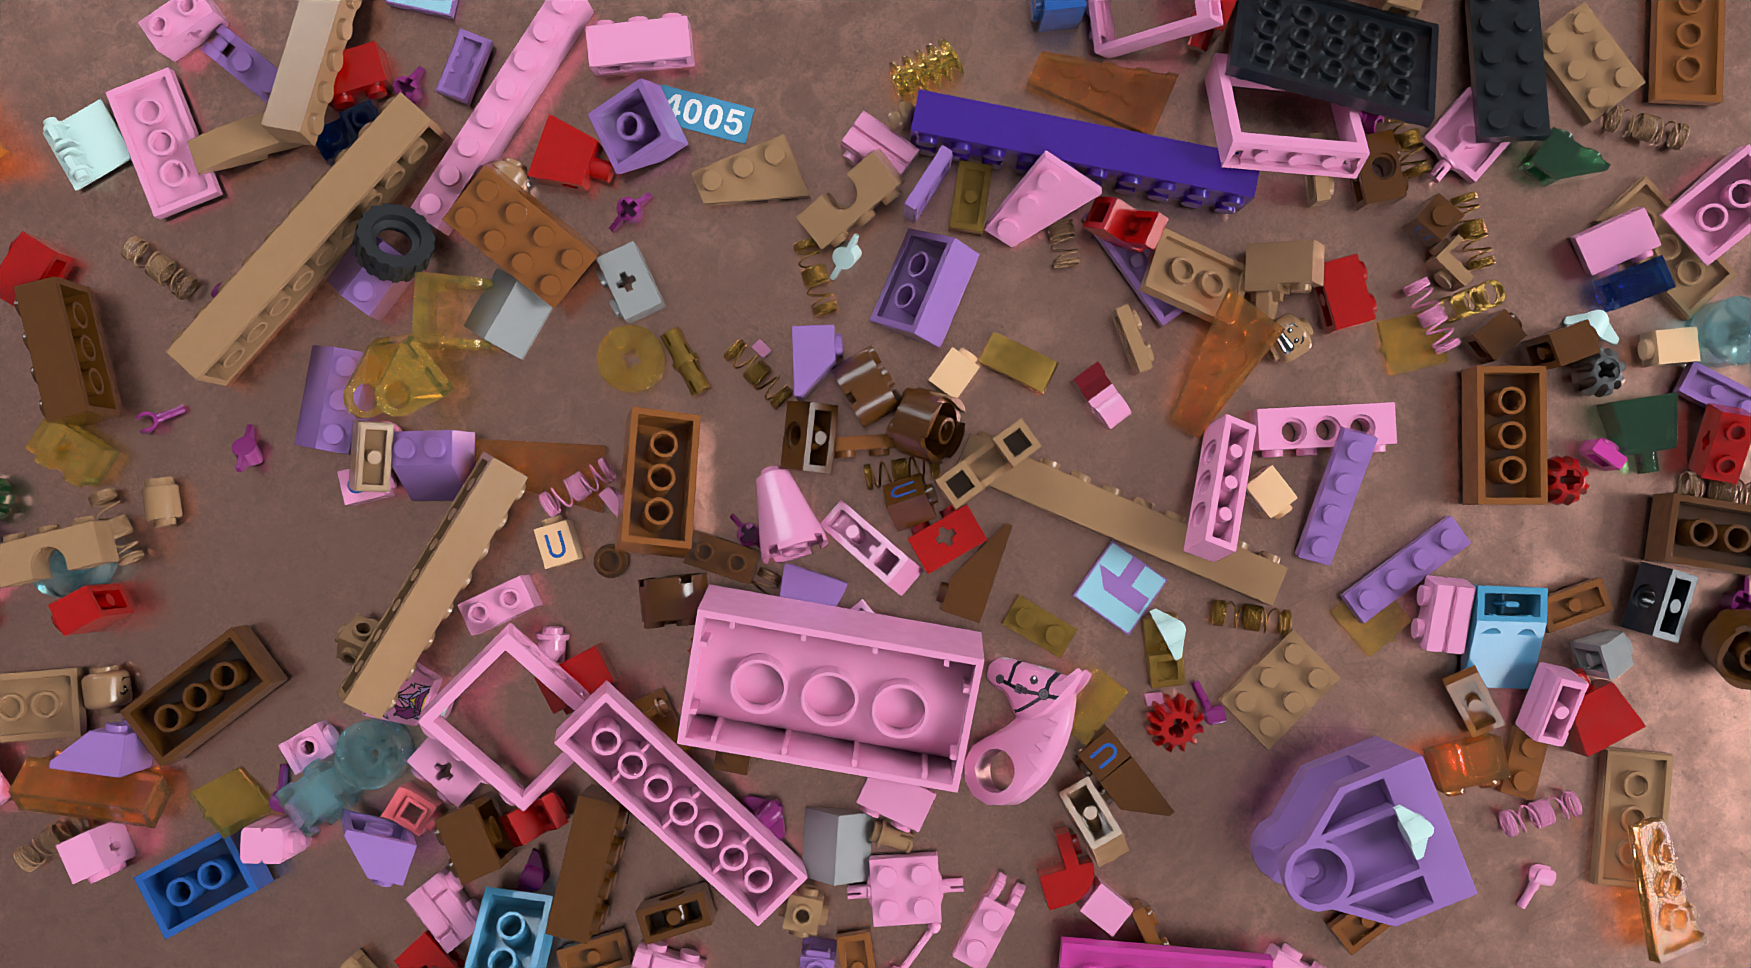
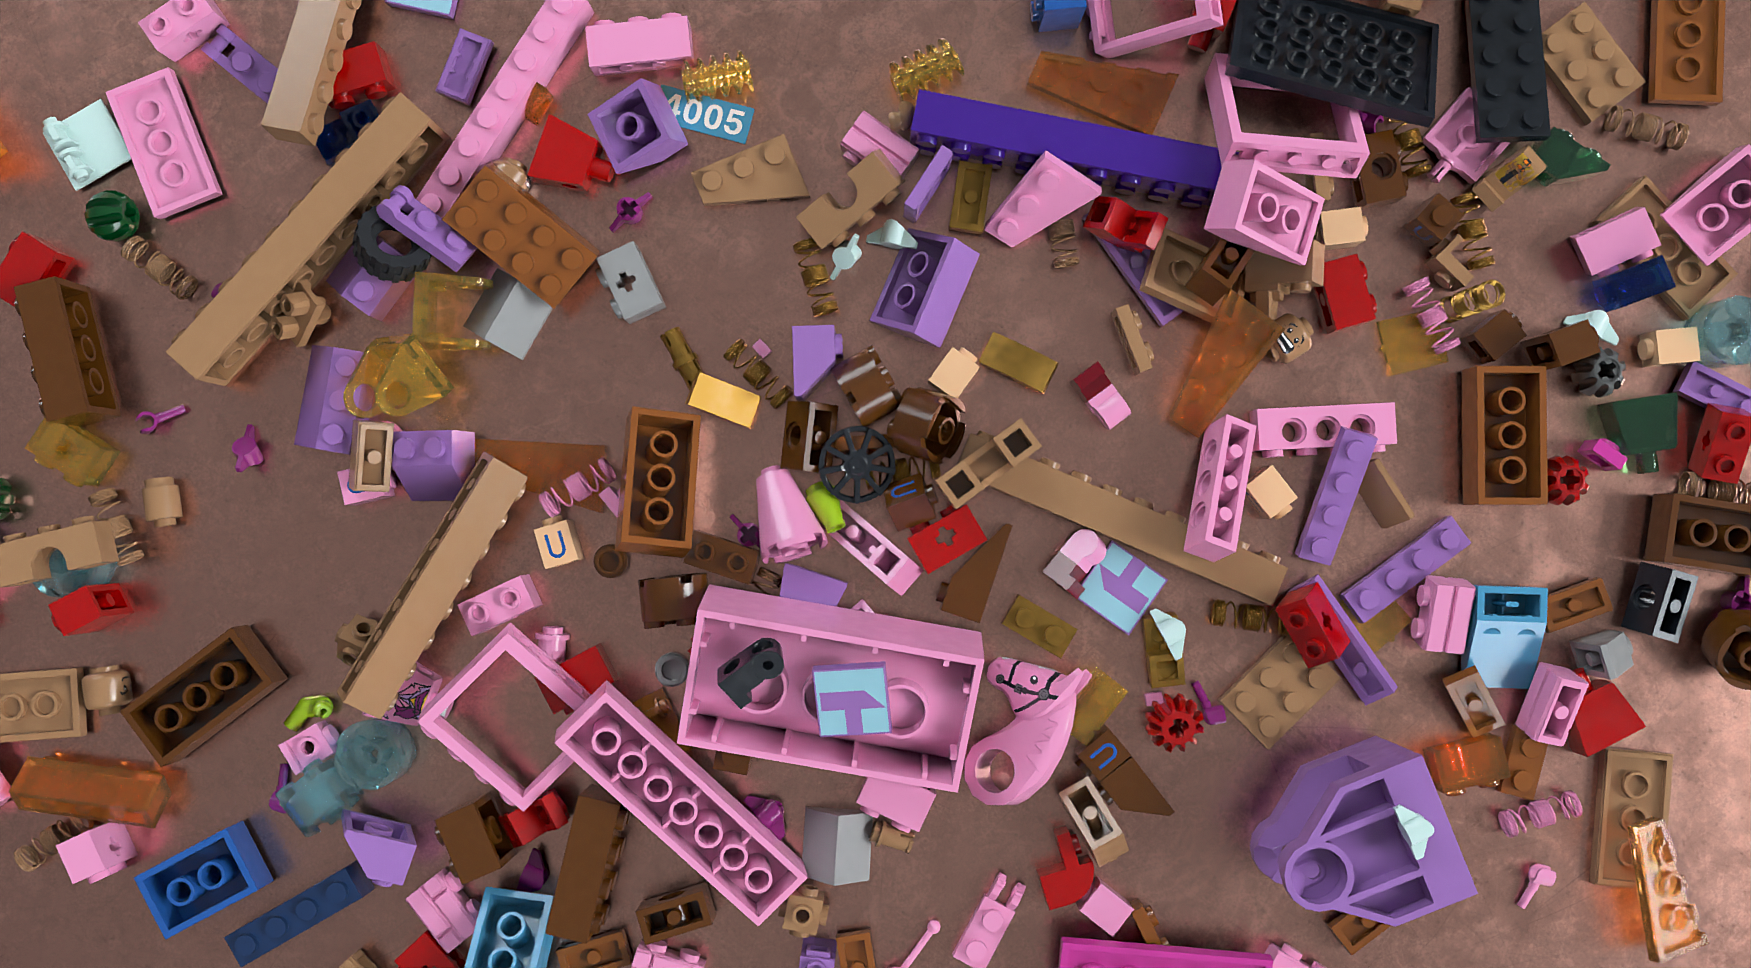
(106, 752): medium lavender slope -> none
(112, 215): none -> dark green piece
(231, 802): clear yellow piece -> none
(235, 145): medium nougat slope -> none
(272, 840): bright pink brick -> none
(299, 913): none -> dark blue brick
(301, 314): none -> medium nougat hips
(308, 707): none -> lime arm
(410, 85): magenta piece -> none
(419, 797): coral window -> none
(425, 228): none -> medium lavender plate
(429, 765): bright pink brick -> none
(538, 103): none -> clear orange tile
(622, 341): clear yellow plate -> none
(672, 669): none -> light grey tile
(716, 76): none -> clear yellow piece
(722, 399): none -> tile
(749, 669): none -> black leg
(825, 507): none -> lime cone
(852, 699): none -> tile
(857, 464): none -> black wheel
(892, 236): none -> light aqua piece
(905, 889): bright pink plate -> none
(1075, 561): none -> leg
(1218, 270): none -> reddish brown brick
(1264, 211): none -> bright pink slope
(1313, 625): none -> red brick
(1341, 228): none -> light nougat brick
(1358, 660): none -> medium lavender plate
(1383, 496): none -> medium nougat slope
(1508, 177): none -> medium nougat leg

